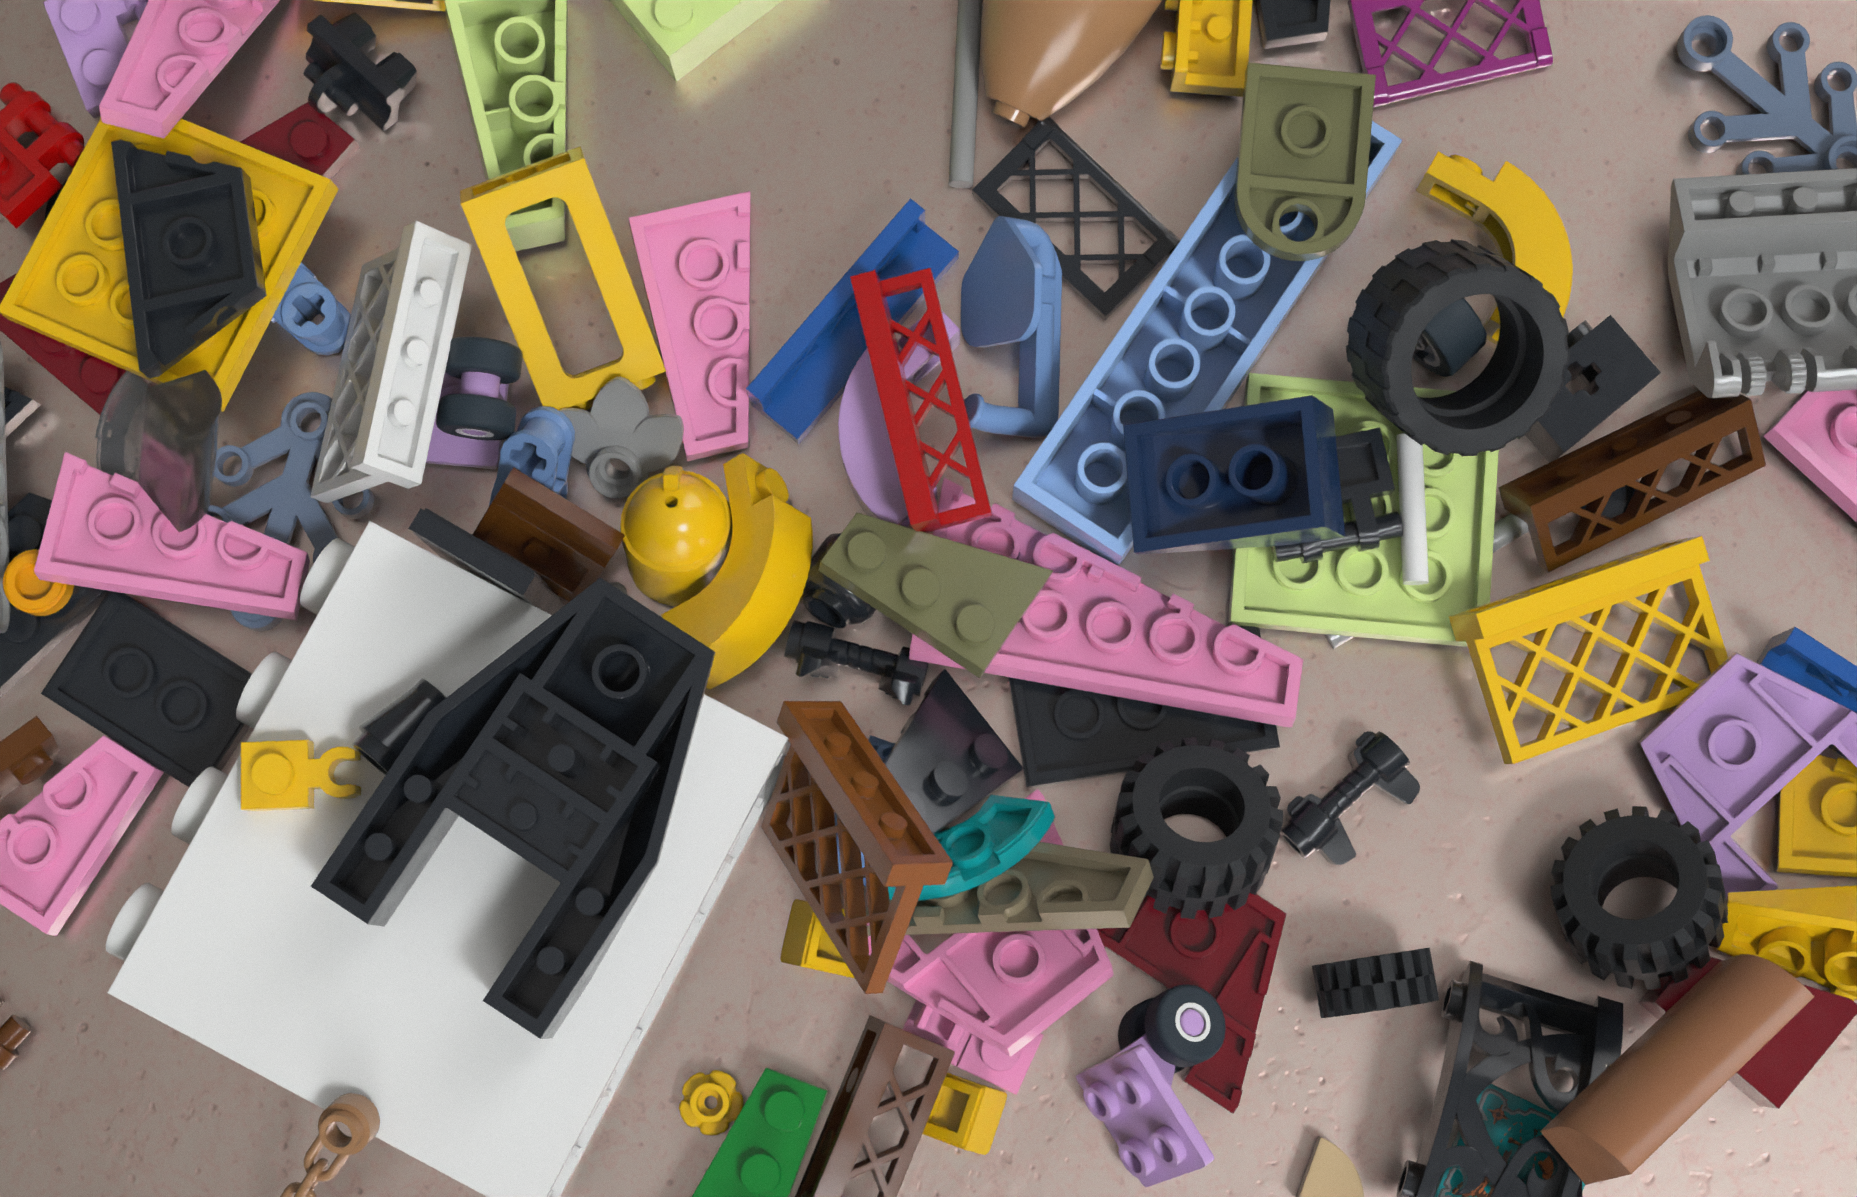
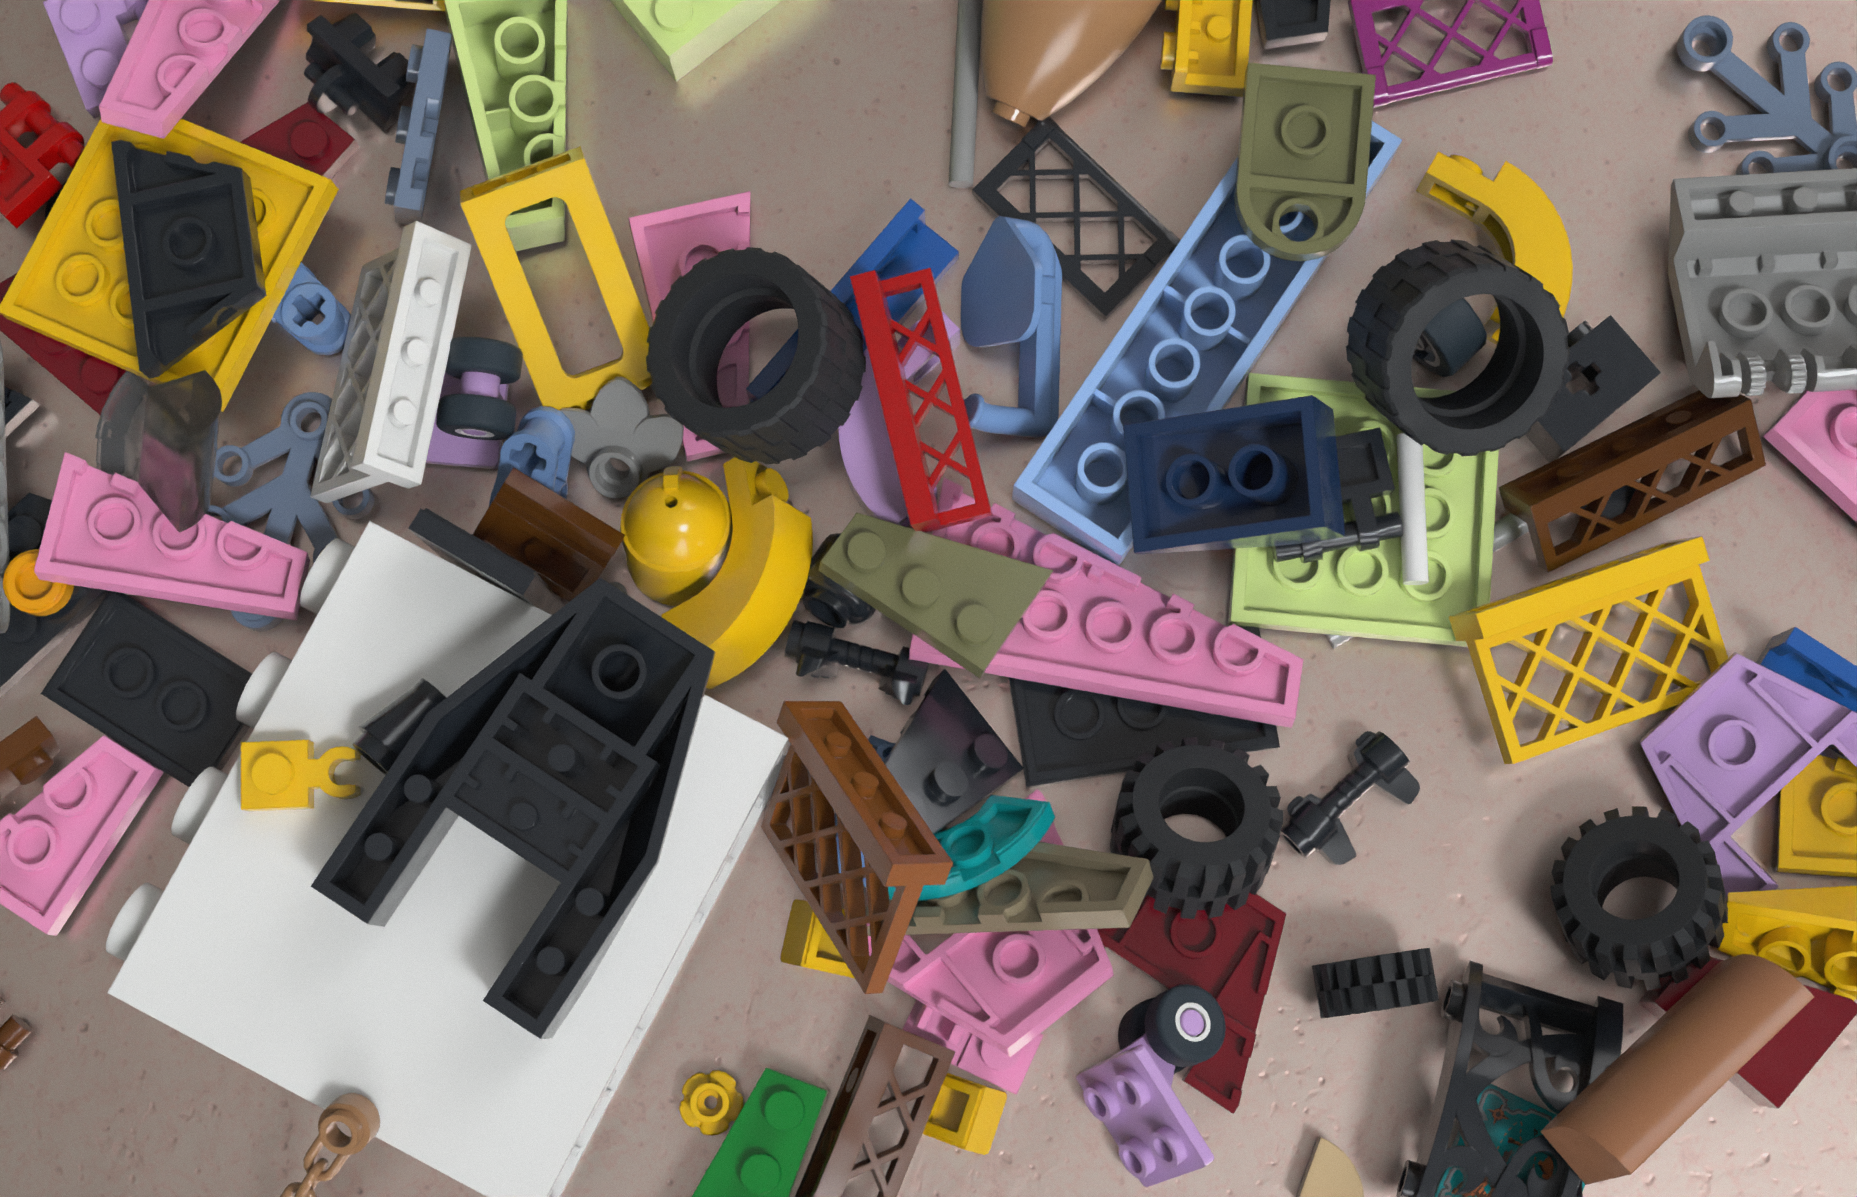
(419, 126): none -> sand blue wing
(700, 321): none -> black tyre

